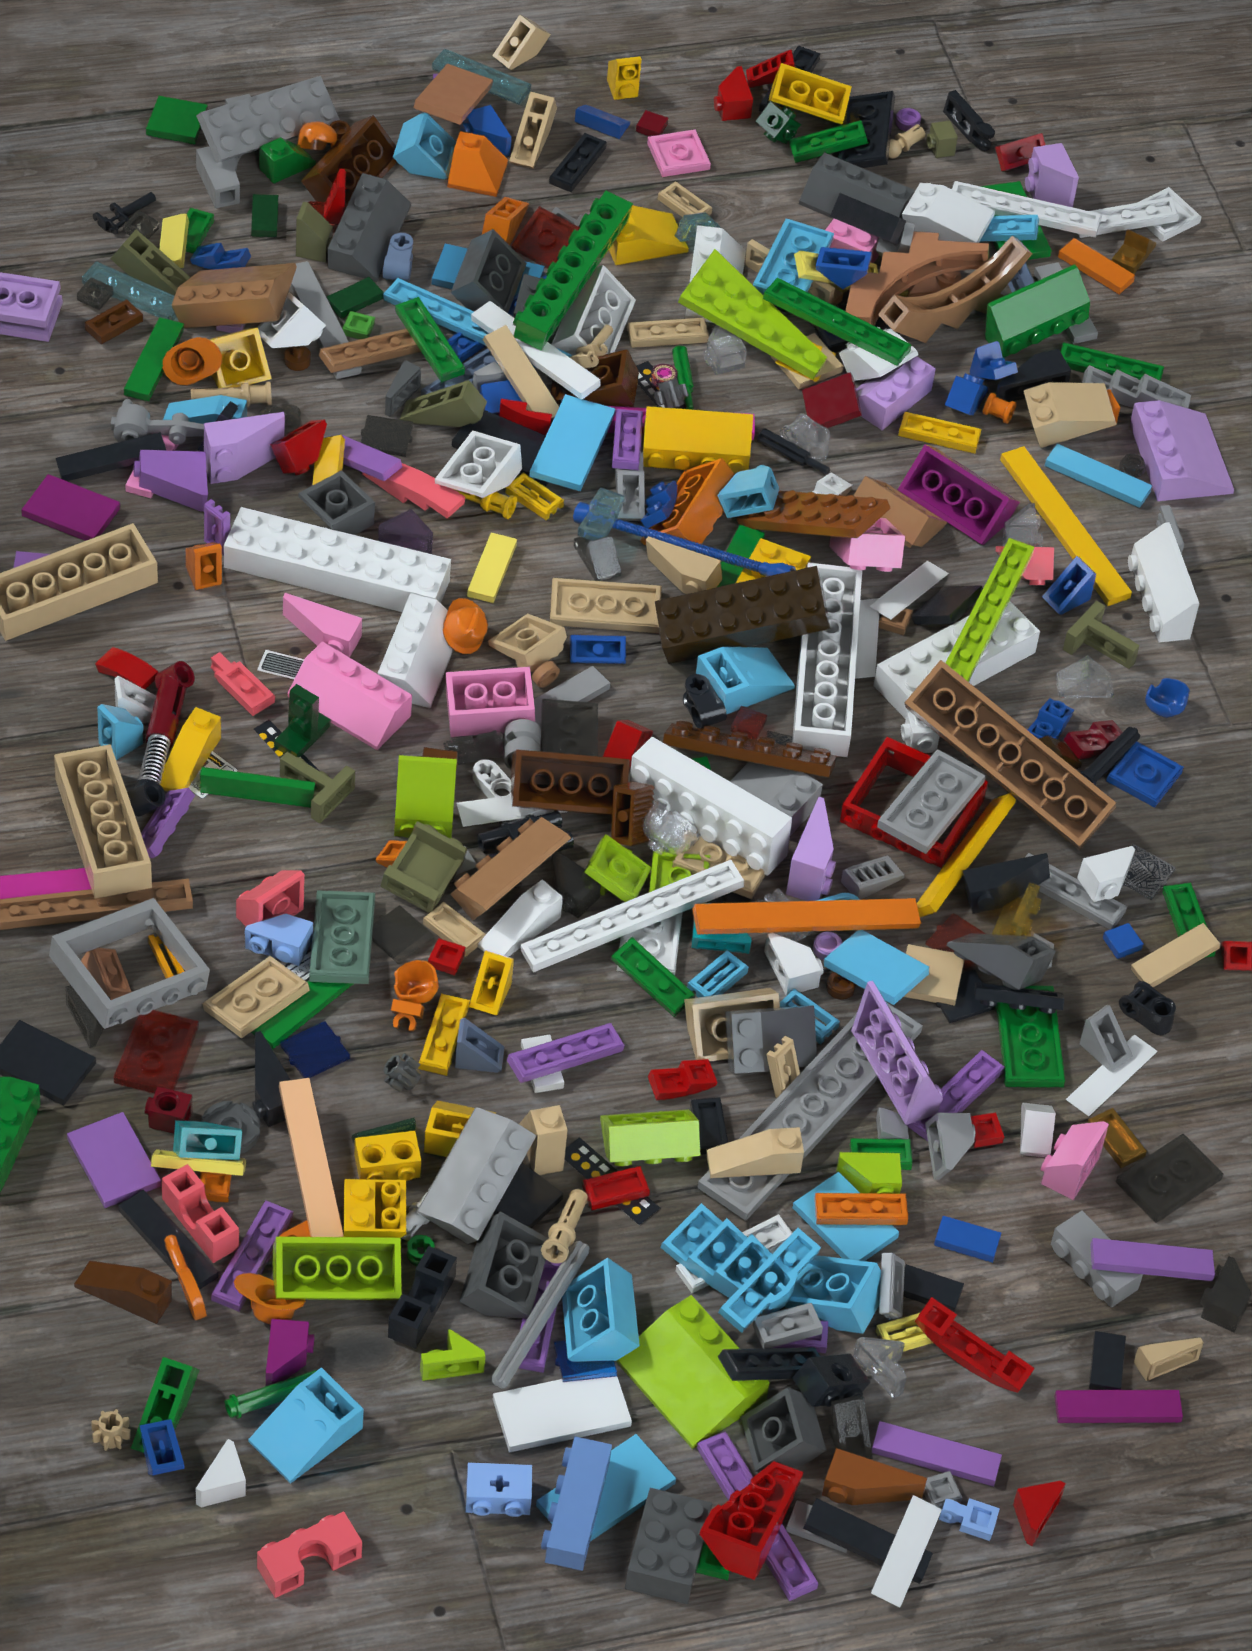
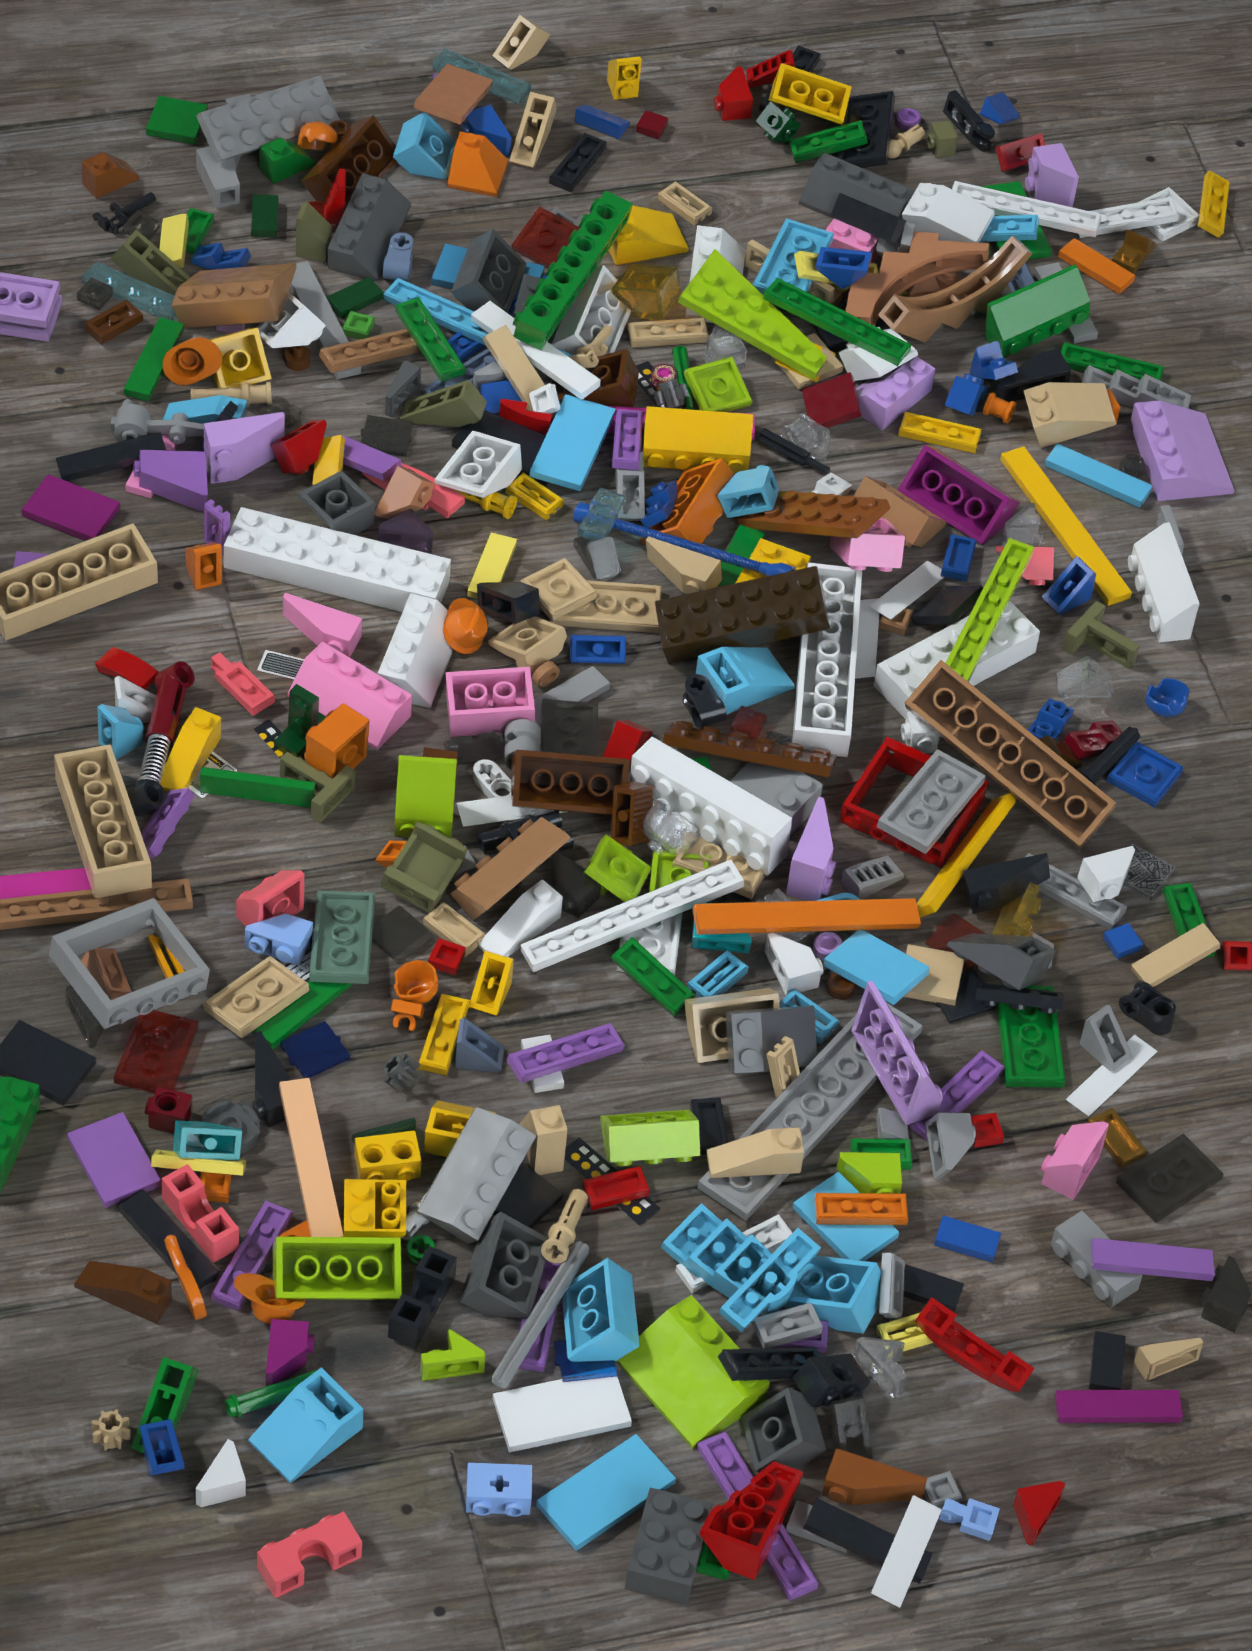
(106, 174): none -> dark orange slope
(338, 741): none -> orange brick
(404, 492): none -> nougat slope
(505, 218): orange slope -> none
(509, 600): none -> black slope
(545, 399): none -> white tile
(560, 589): none -> tan tile
(577, 1504): medium blue brick -> none
(649, 290): none -> clear yellow slope
(678, 153): bright pink tile -> none
(687, 1079): red slope -> none
(688, 225): clear light blue bracket -> none
(718, 386): none -> lime tile
(936, 1453): medium lavender tile -> none
(958, 557): none -> blue tile
(999, 109): none -> blue slope
(1036, 1129): white slope -> none
(1213, 204): none -> yellow tile

